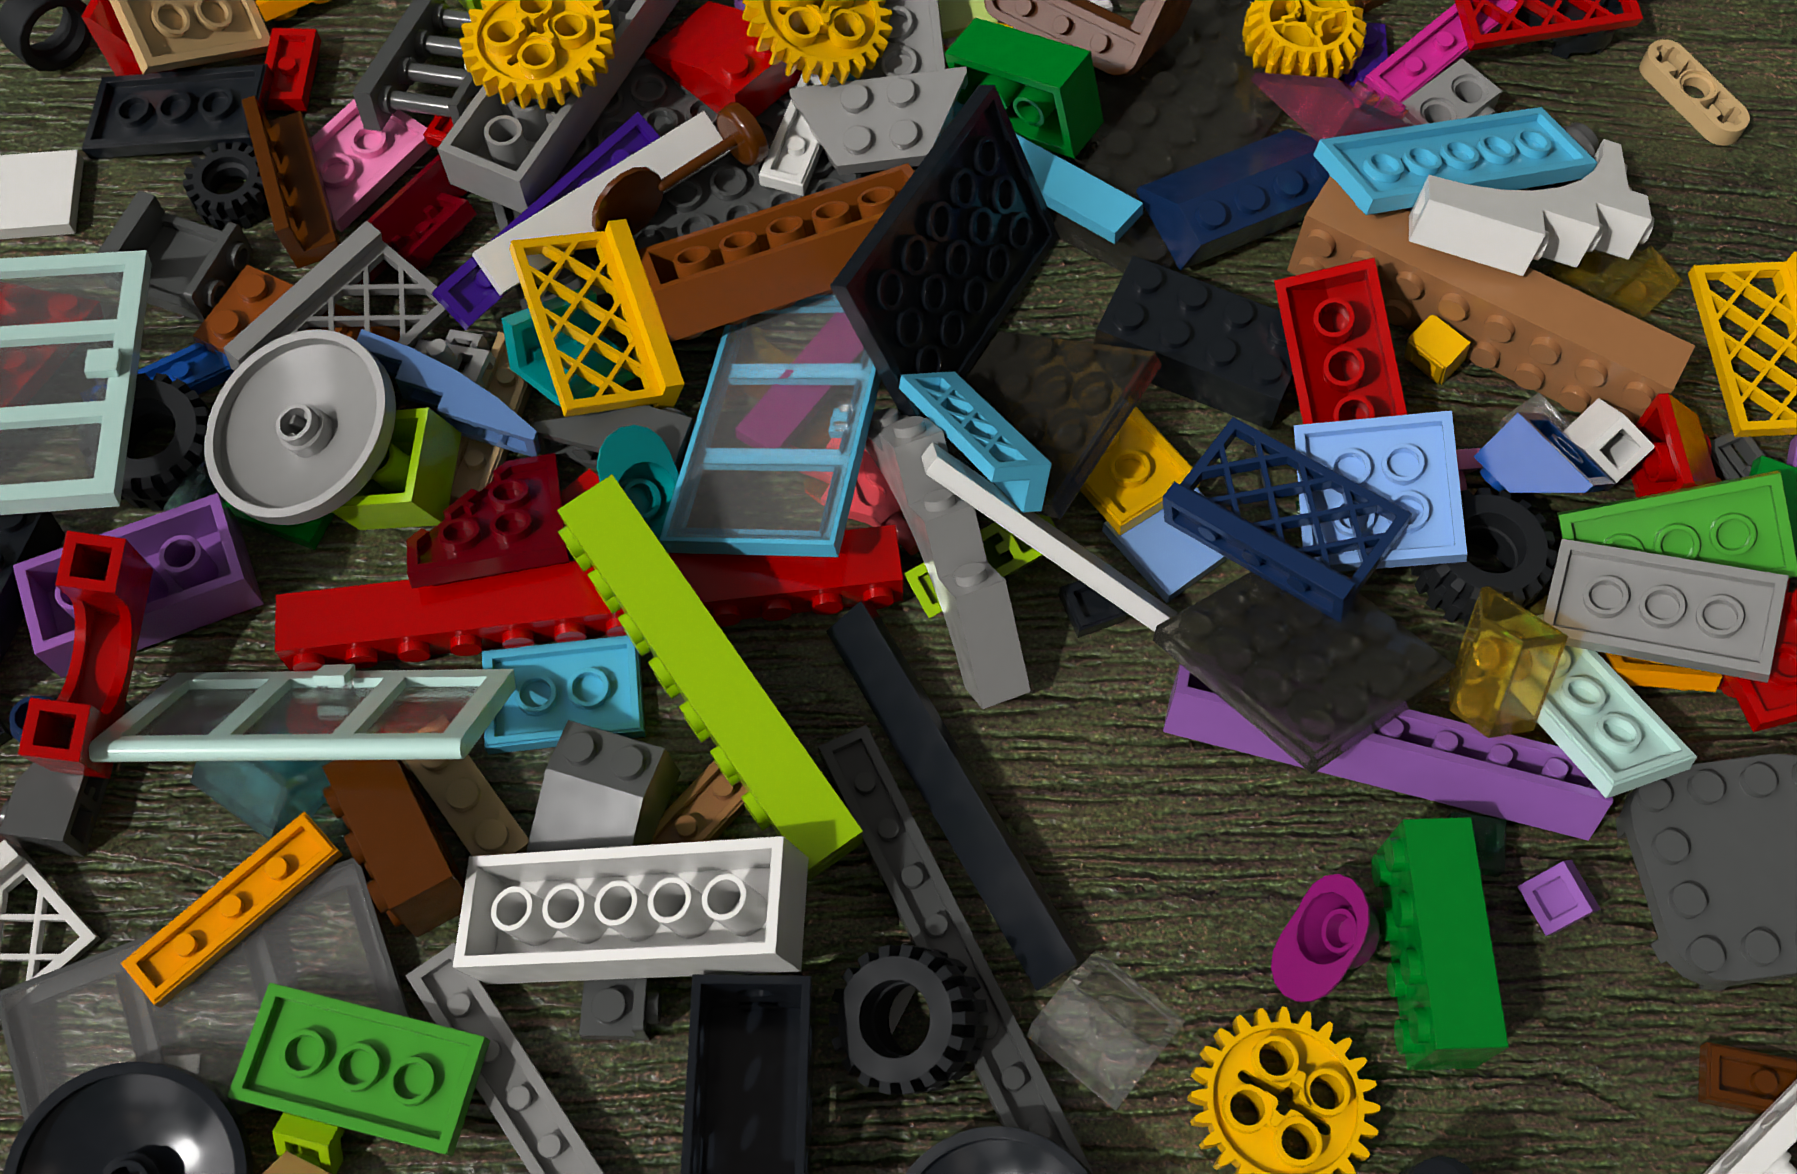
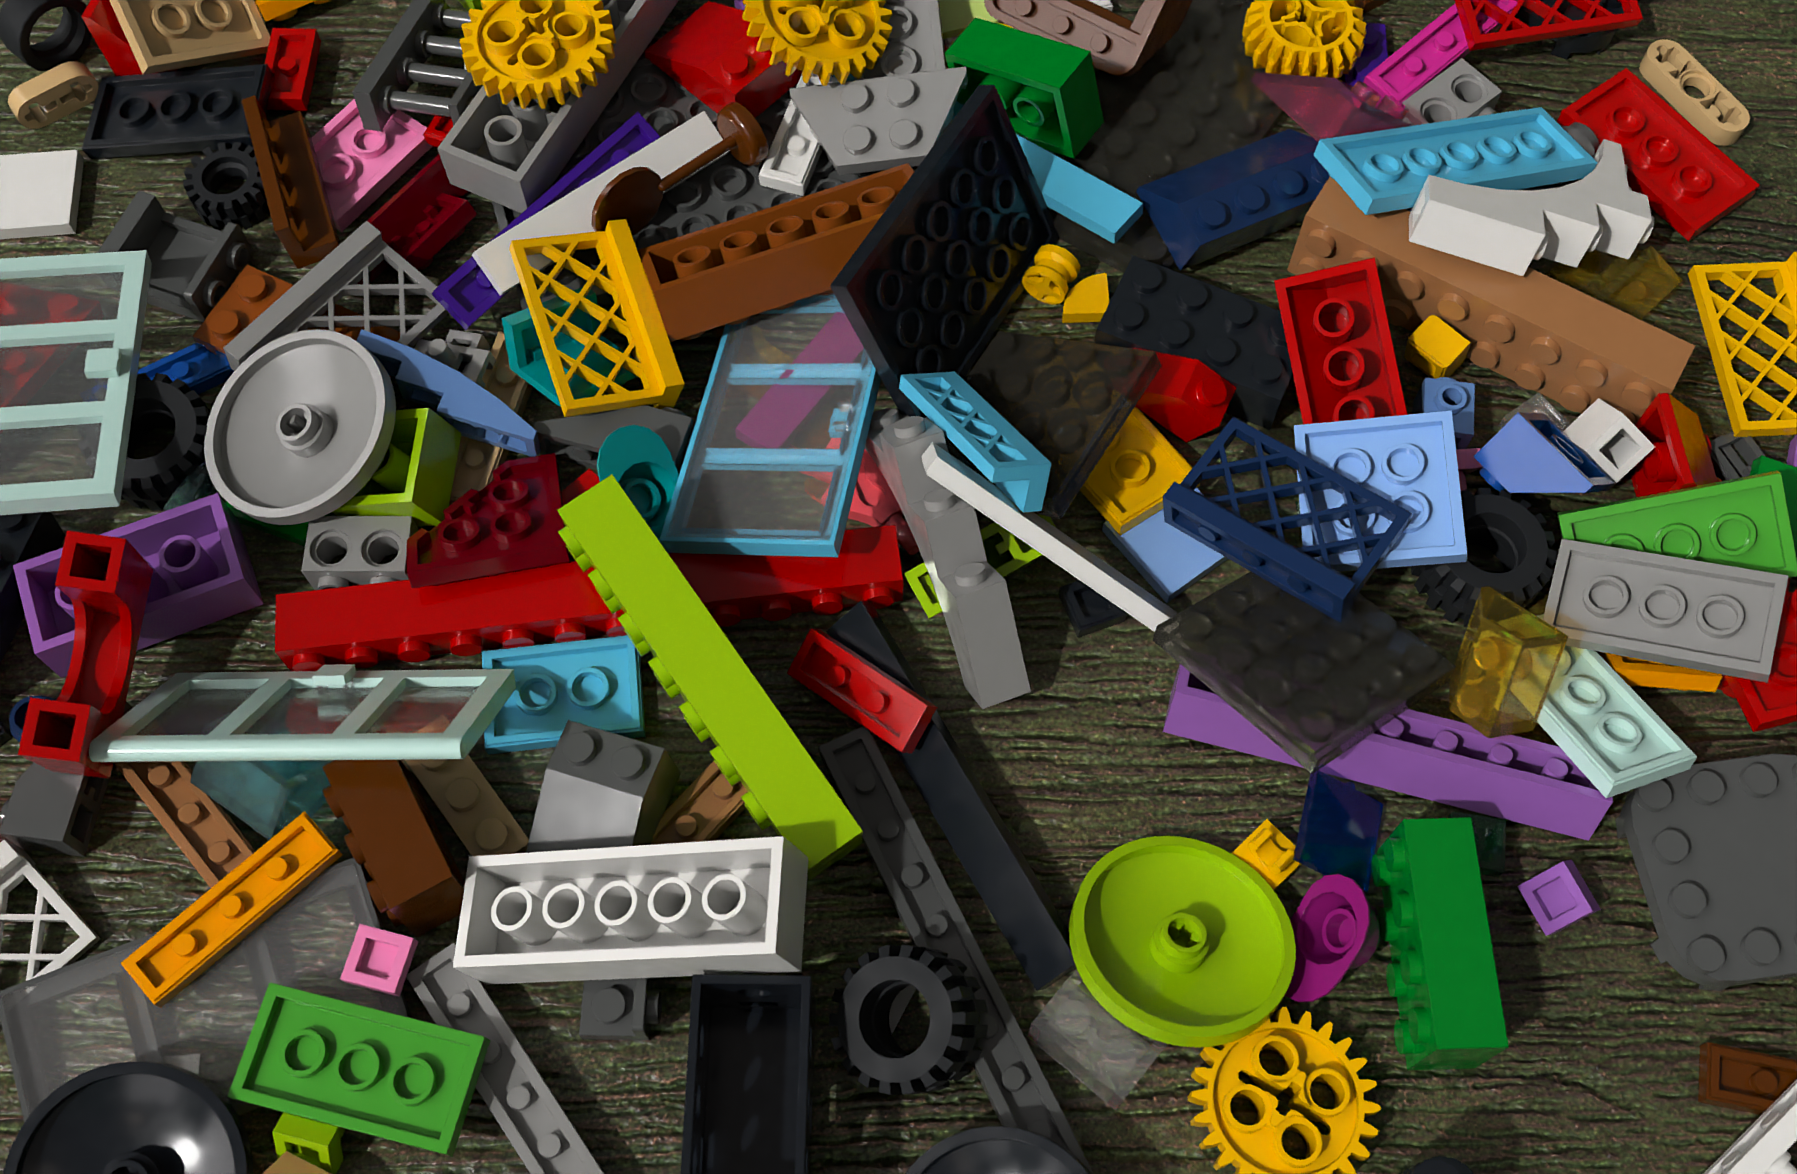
(53, 95): none -> tan beam
(190, 817): none -> medium nougat tile
(365, 543): none -> light grey brick
(379, 960): none -> bright pink plate
(862, 690): none -> red plate
(1051, 274): none -> yellow wheel
(1087, 300): none -> yellow tile
(1182, 941): none -> lime dish
(1186, 396): none -> red slope
(1269, 854): none -> yellow tile
(1338, 829): none -> clear blue piece
(1449, 395): none -> medium blue brick
(1665, 155): none -> red plate

